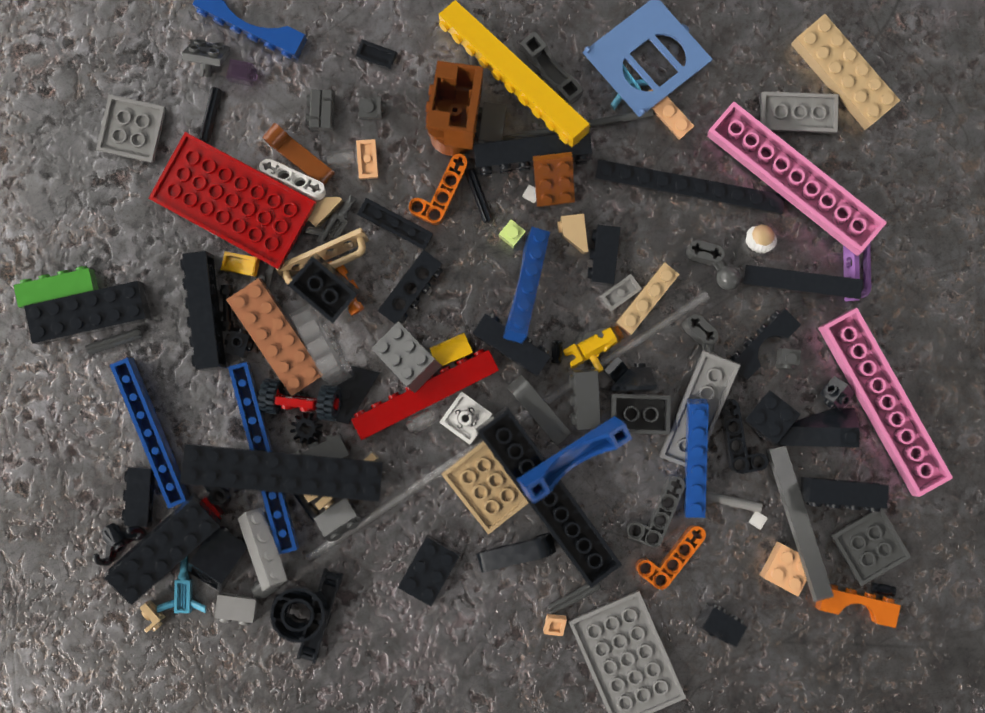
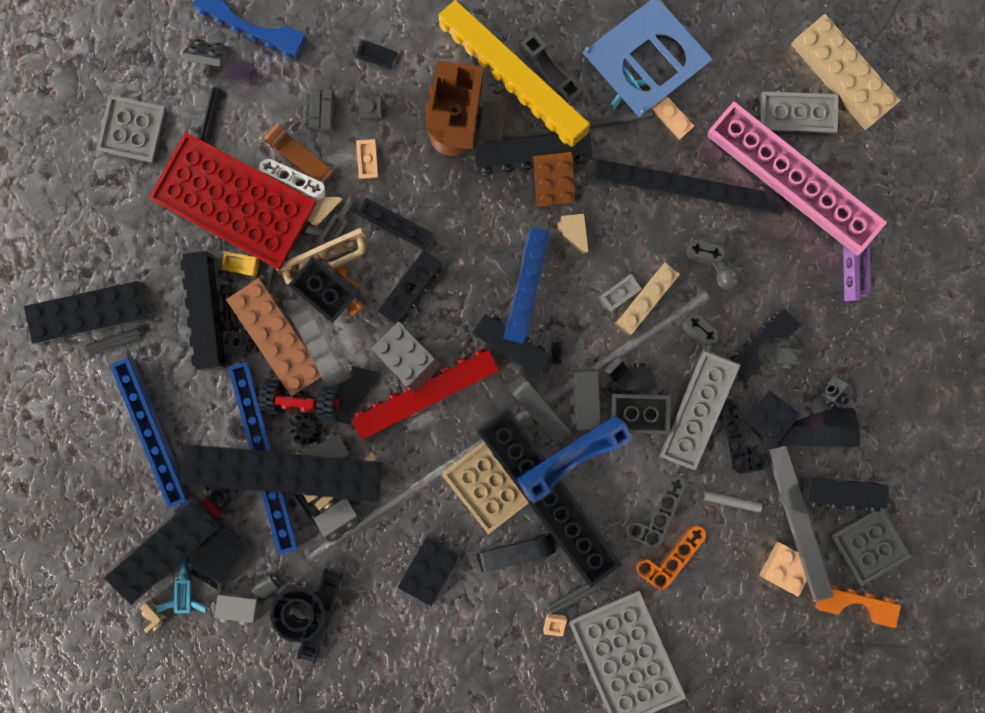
(56, 286): bright green brick -> none
(116, 541): black piece -> none
(138, 496): black brick -> none
(262, 549): light grey brick -> none
(443, 188): orange beam -> none
(451, 350): yellow brick -> none
(451, 419): white plate -> none
(478, 195): black axle -> none
(512, 233): yellowish green brick -> none
(530, 194): white sticker -> none
(593, 345): yellow piece -> none
(604, 255): black brick -> none
(696, 458): blue brick -> none
(723, 626): black brick -> none
(758, 520): white sticker -> none
(761, 239): hair -> none
(803, 282): black tile -> none
(883, 589): black piece -> none
(885, 402): bright pink brick -> none

